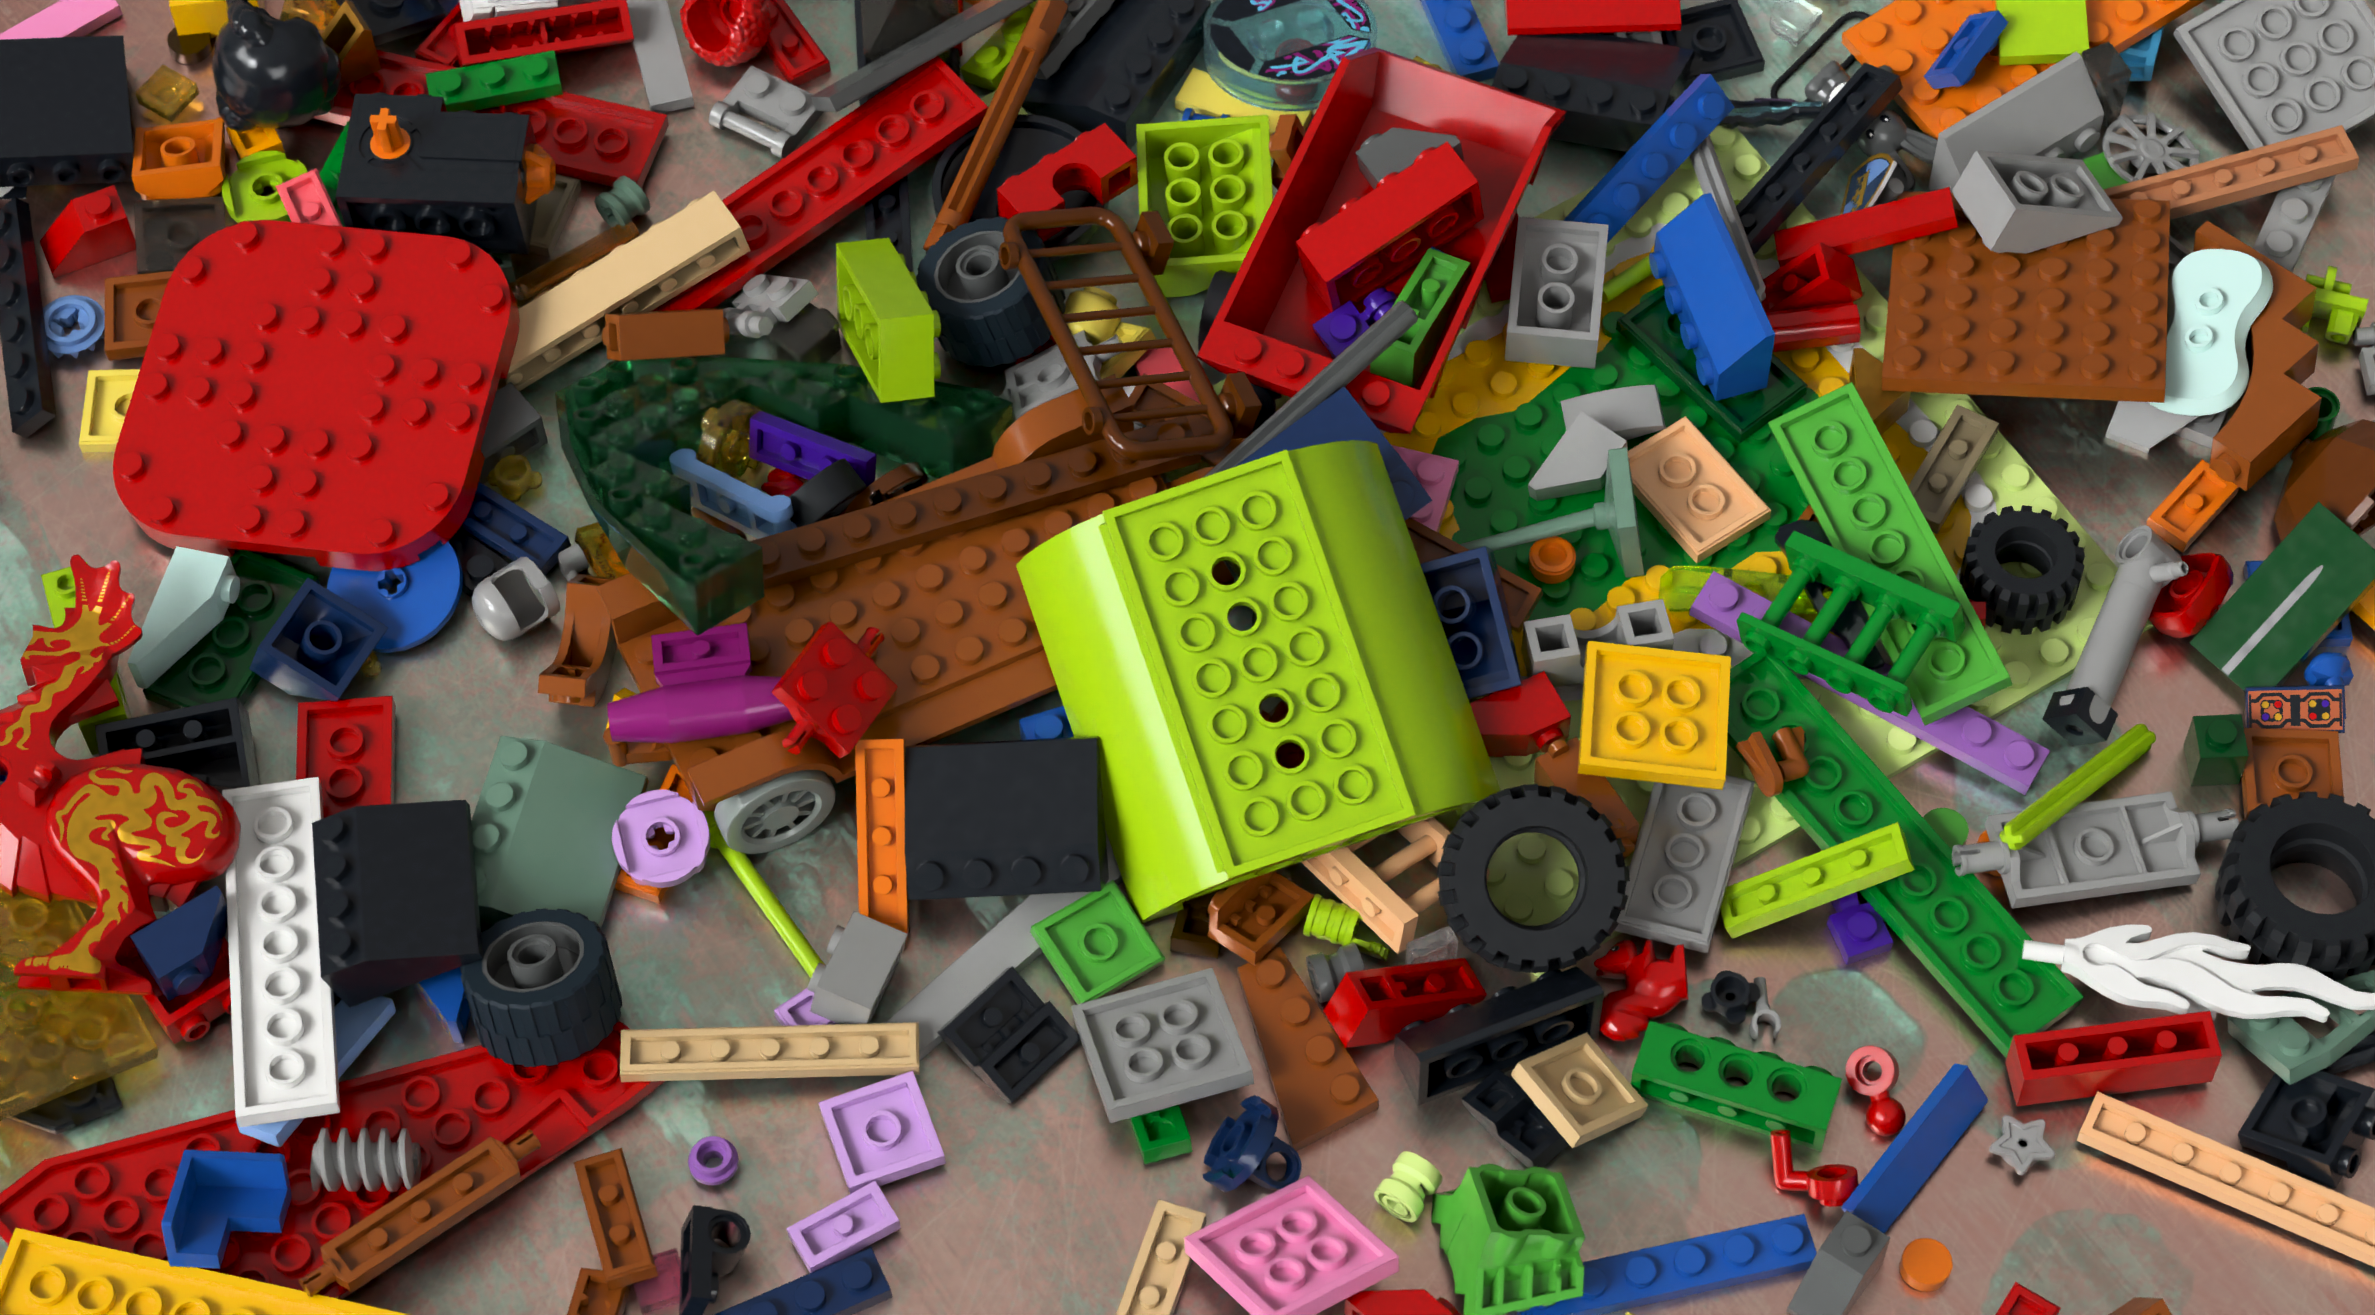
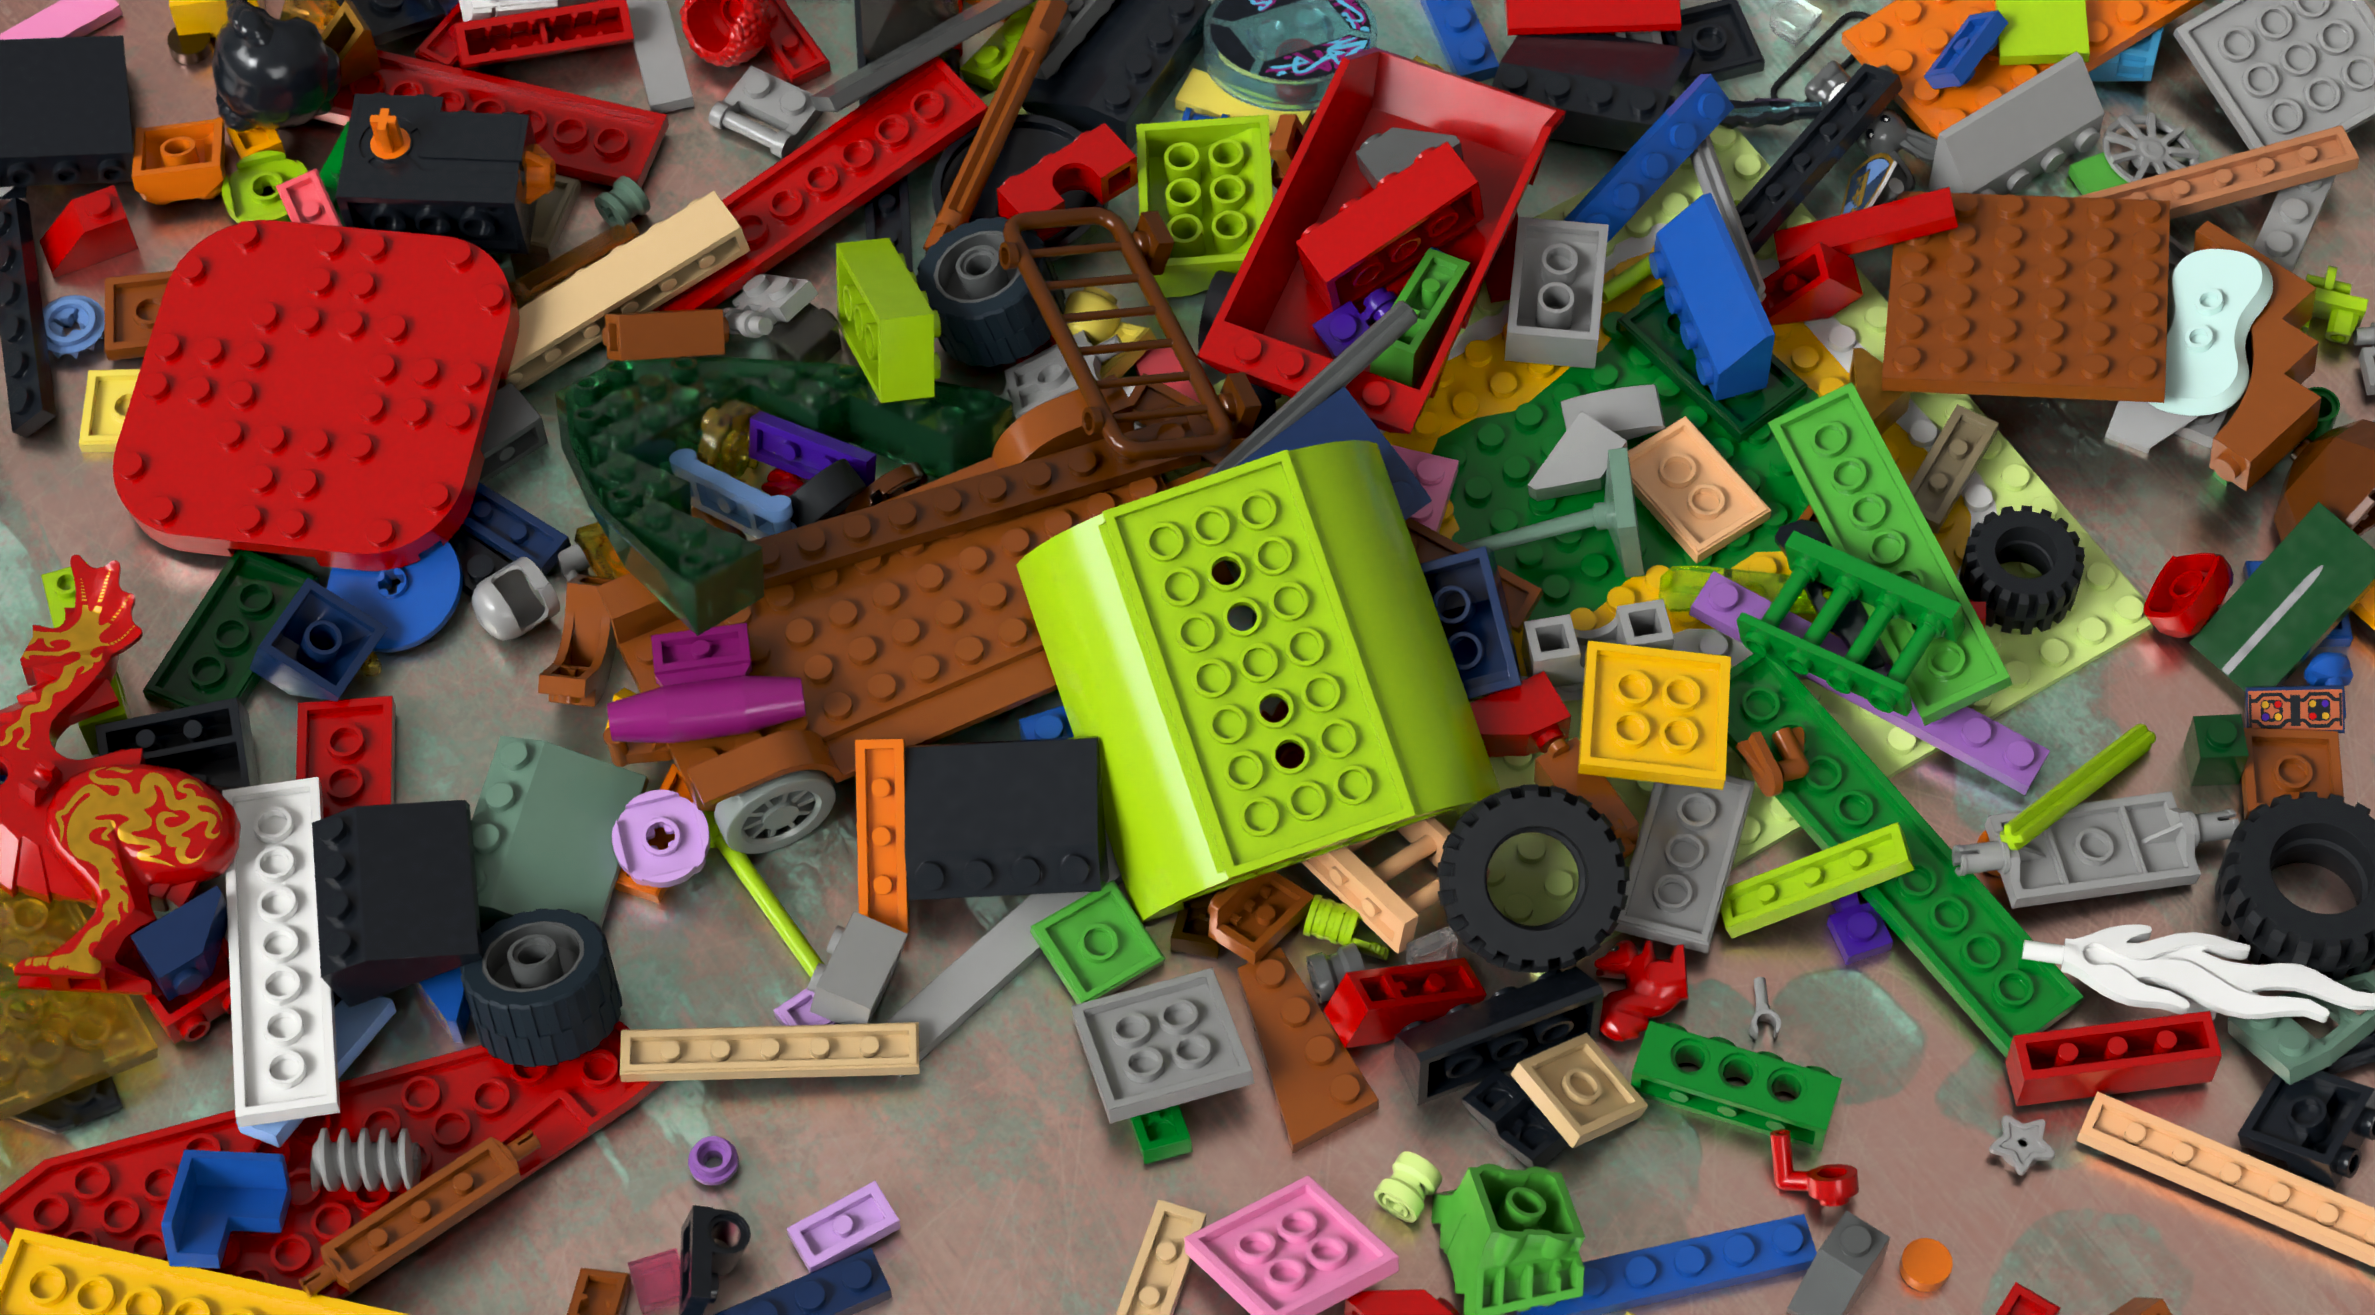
(167, 93): clear yellow plate -> none
(172, 228): clear smoke plate -> none
(185, 610): light aqua slope -> none
(497, 82): green plate -> none
(514, 467): clear yellow plate -> none
(615, 1219): dark orange tile -> none
(834, 690): red plate -> none
(882, 1132): lavender plate -> none
(1009, 1035): black slope -> none
(1243, 1147): dark blue tile -> none
(1552, 560): orange tile -> none
(1730, 983): black plate -> none
(1815, 326): red axle -> none
(1884, 1114): red plate -> none
(1917, 1149): blue tile -> none
(1948, 825): bright green tile -> none
(2031, 200): light grey slope -> none
(2084, 709): light grey piece -> none
(2109, 77): clear smoke slope -> none
(2191, 506): orange plate -> none

